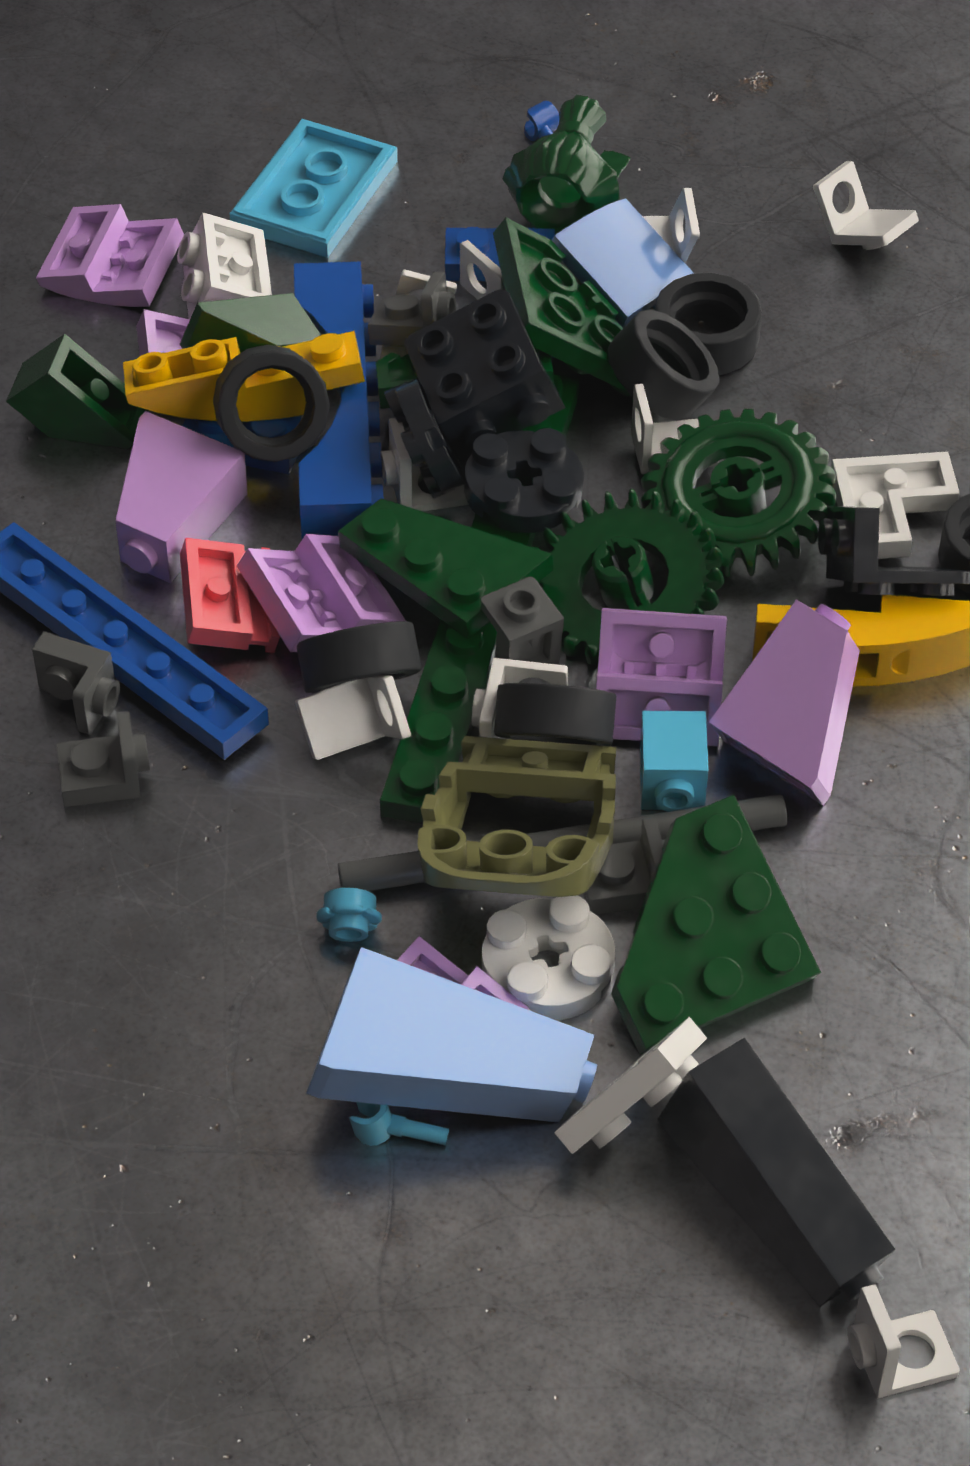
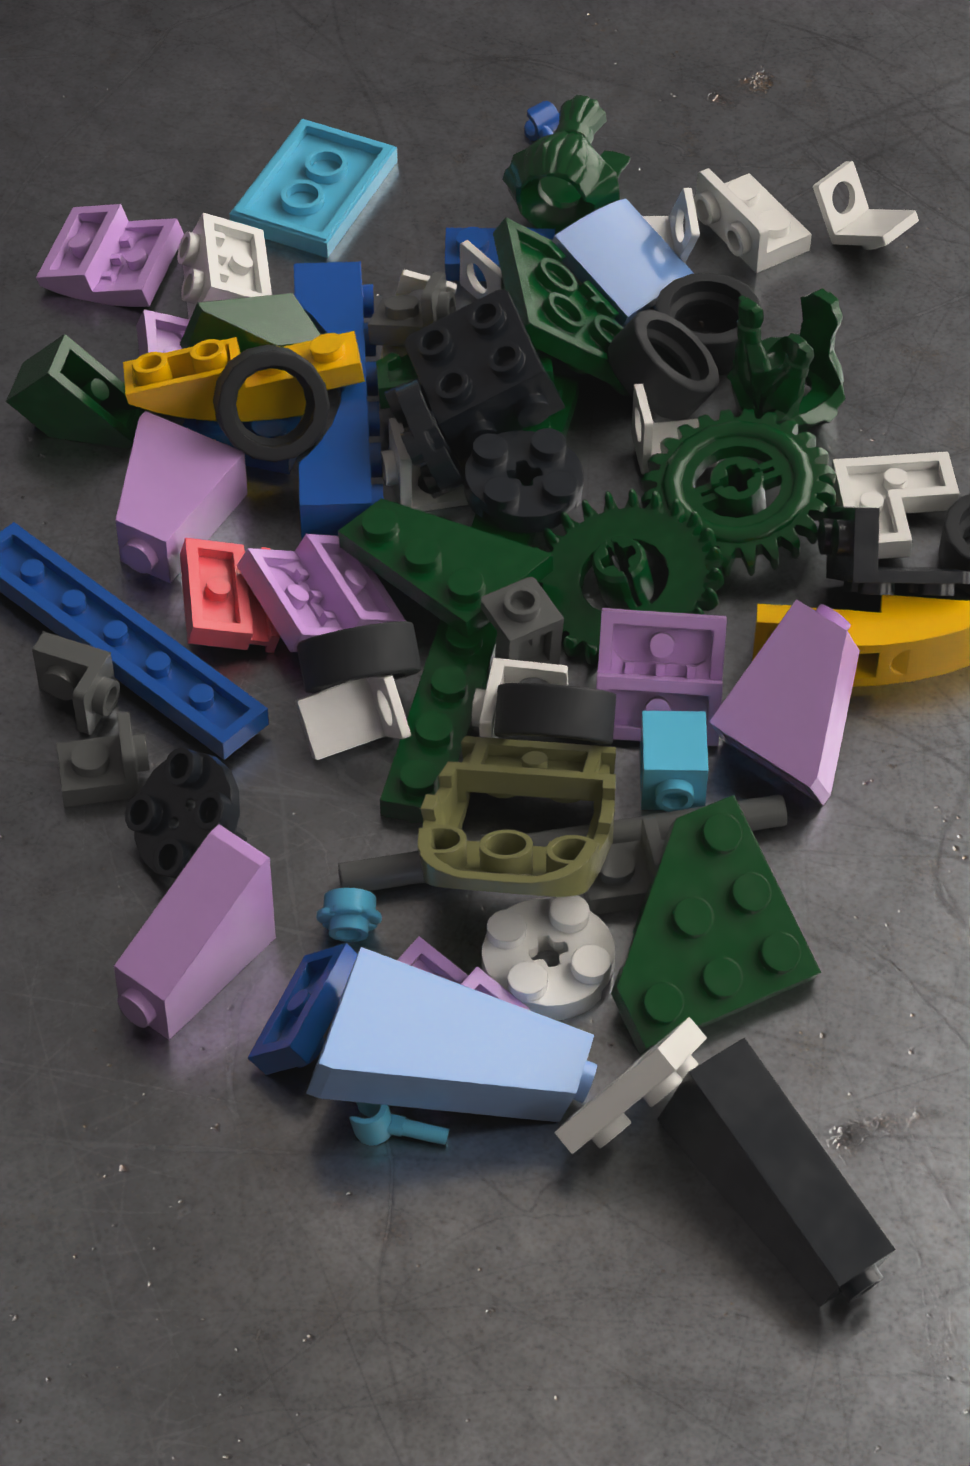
(188, 791): none -> black plate
(198, 935): none -> lavender slope
(304, 1011): none -> blue plate
(749, 220): none -> white bracket
(774, 371): none -> dark green piece
(877, 1347): white bracket -> none

